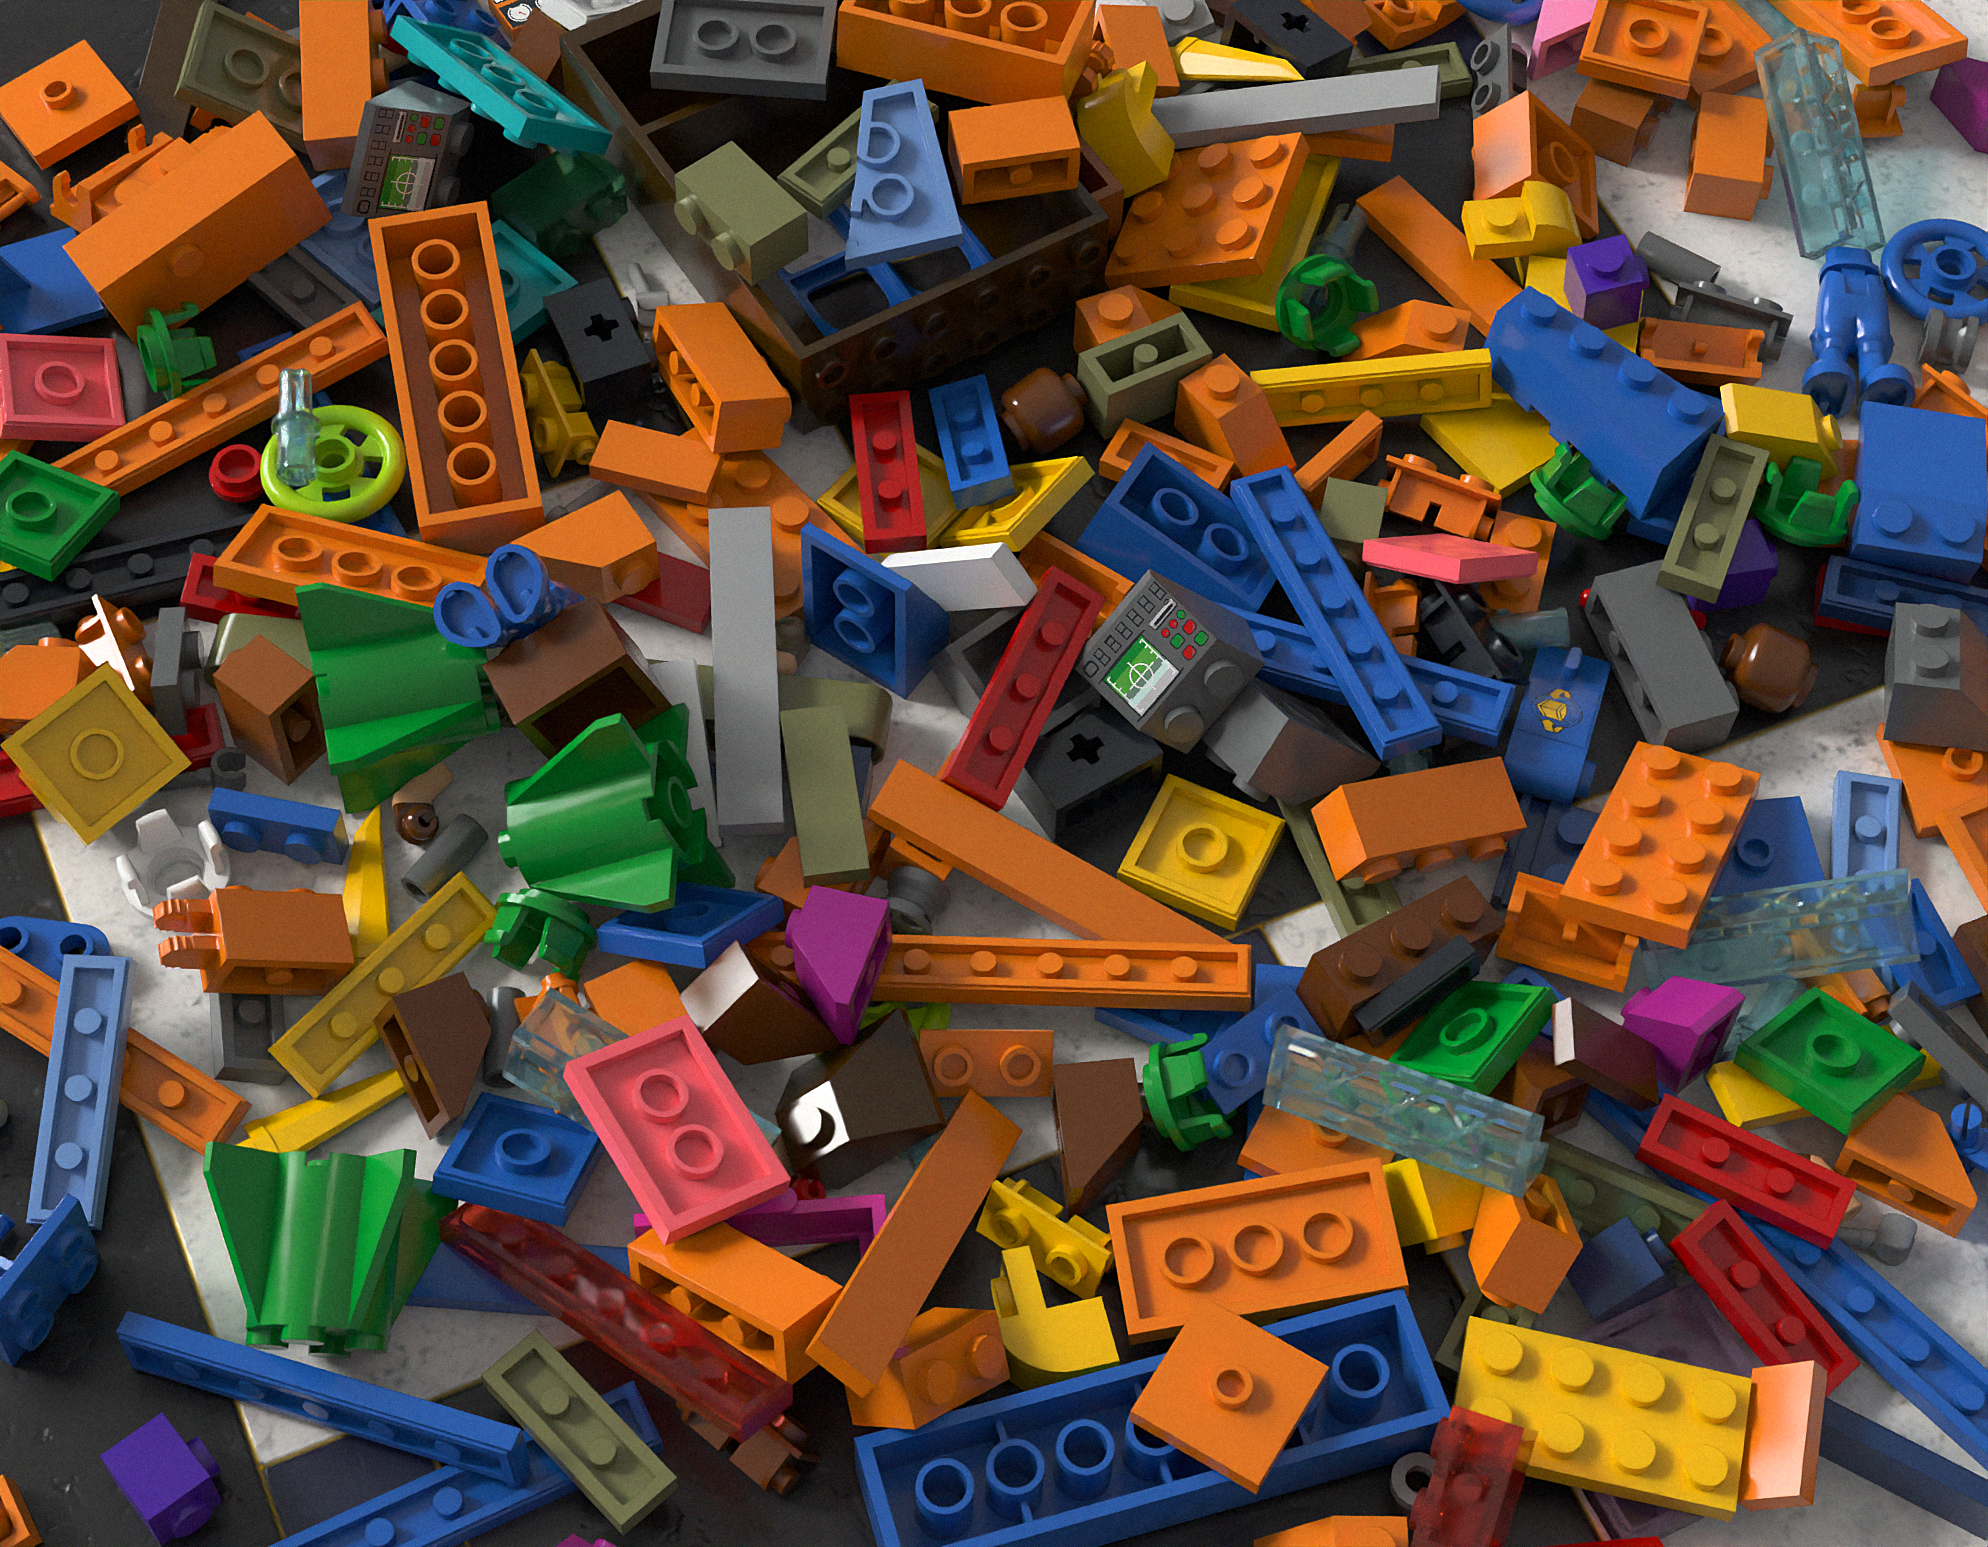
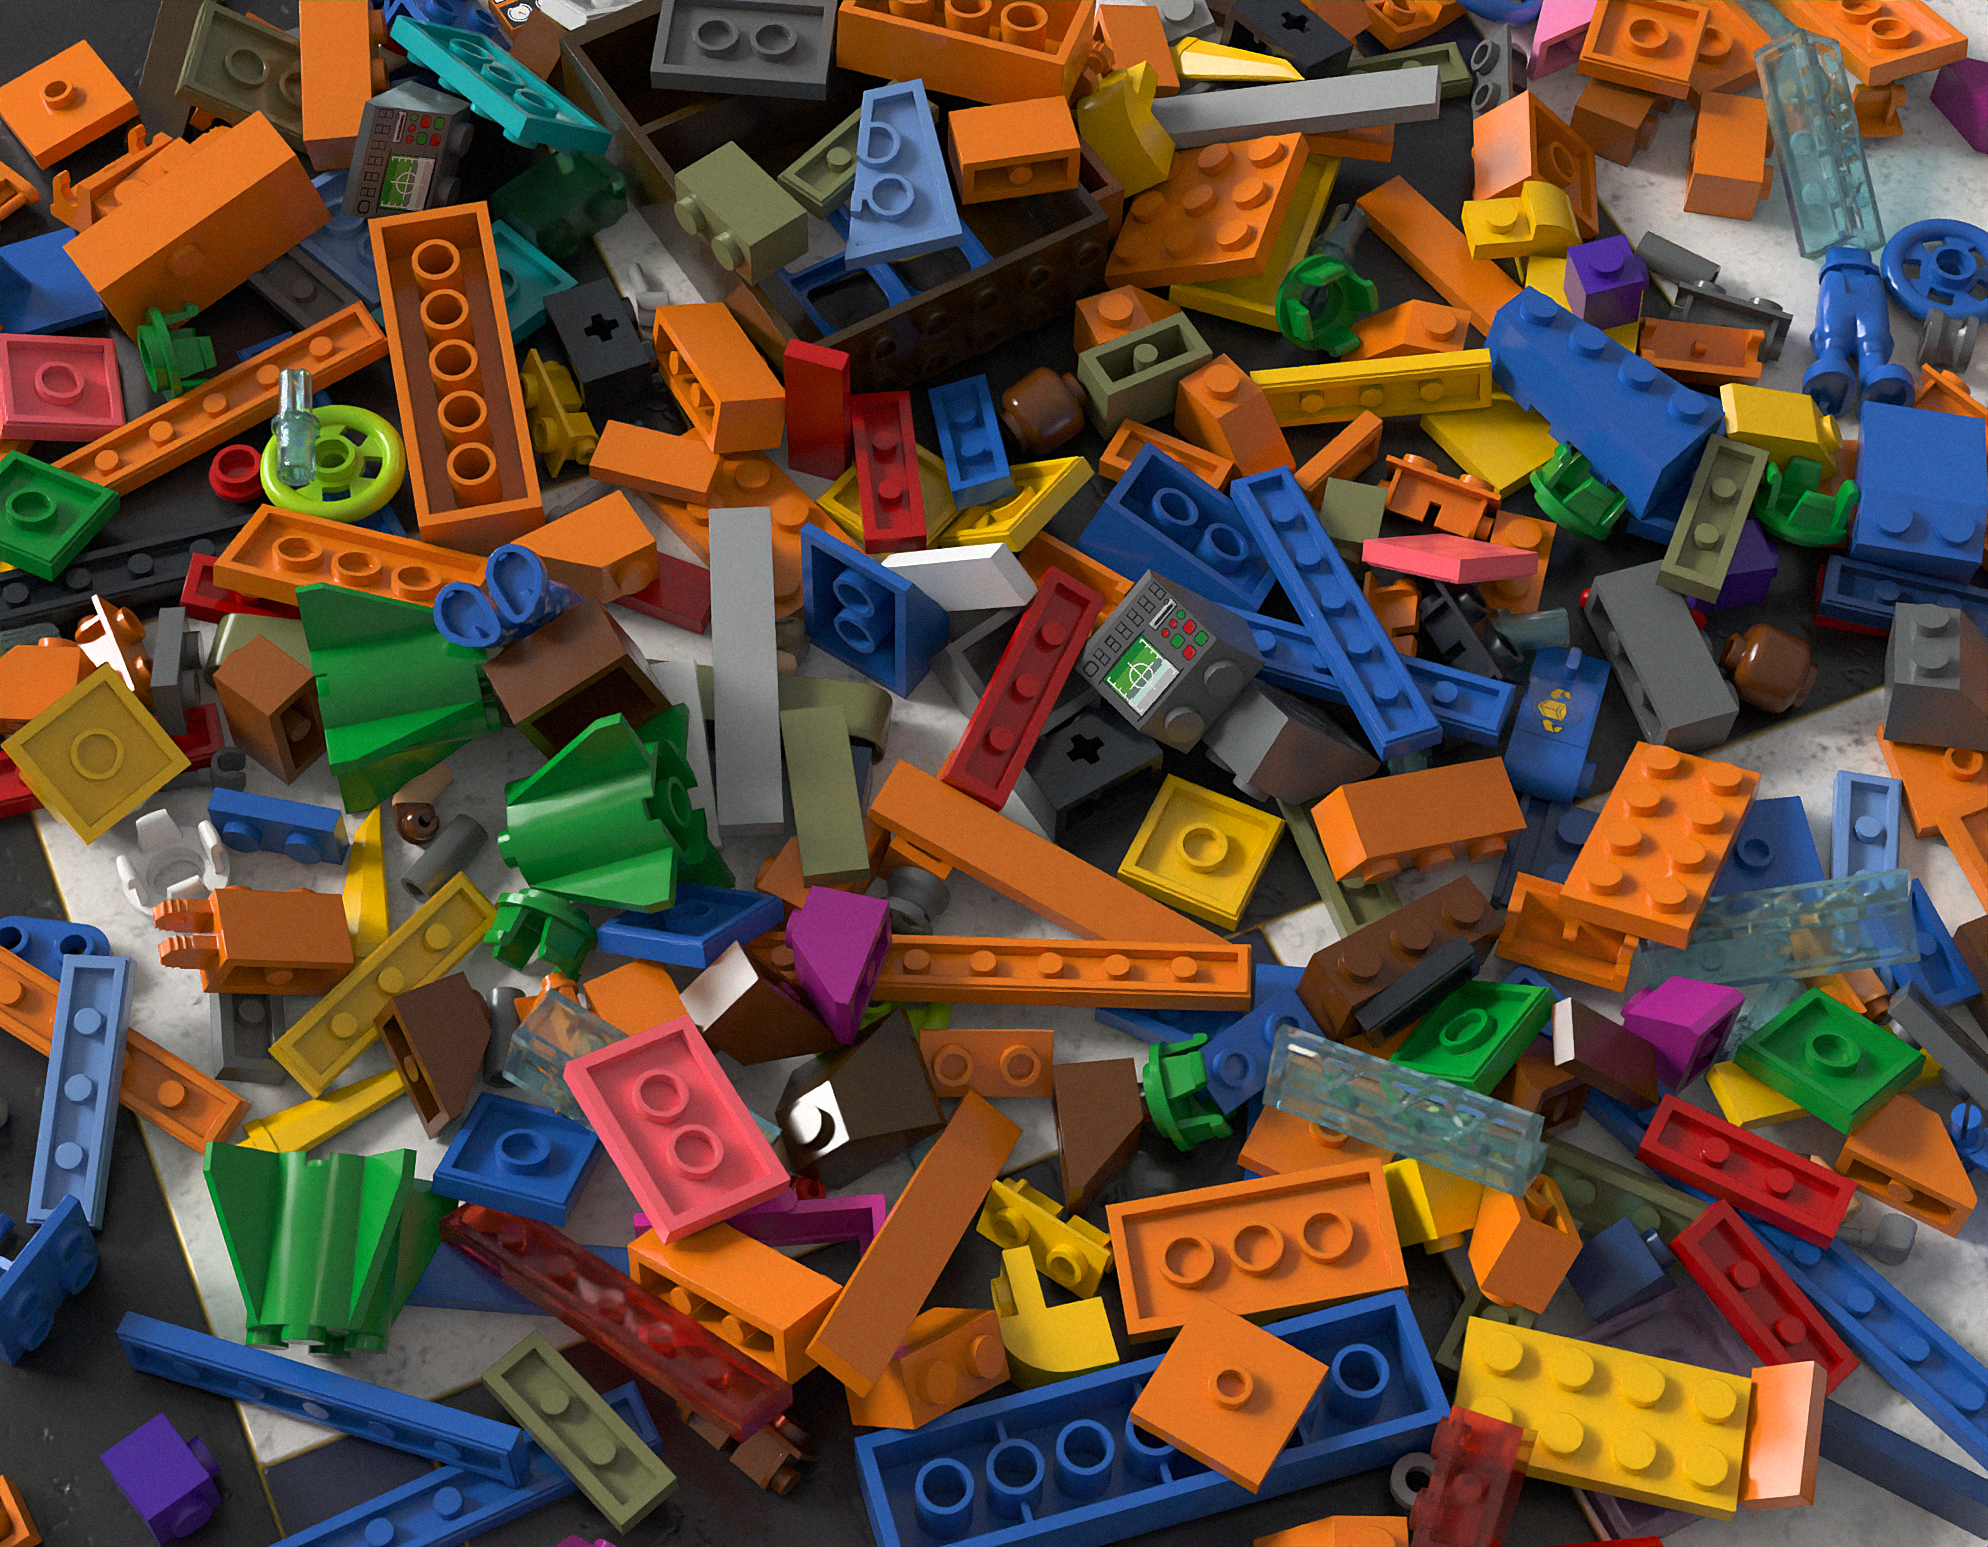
(817, 409): none -> red tile

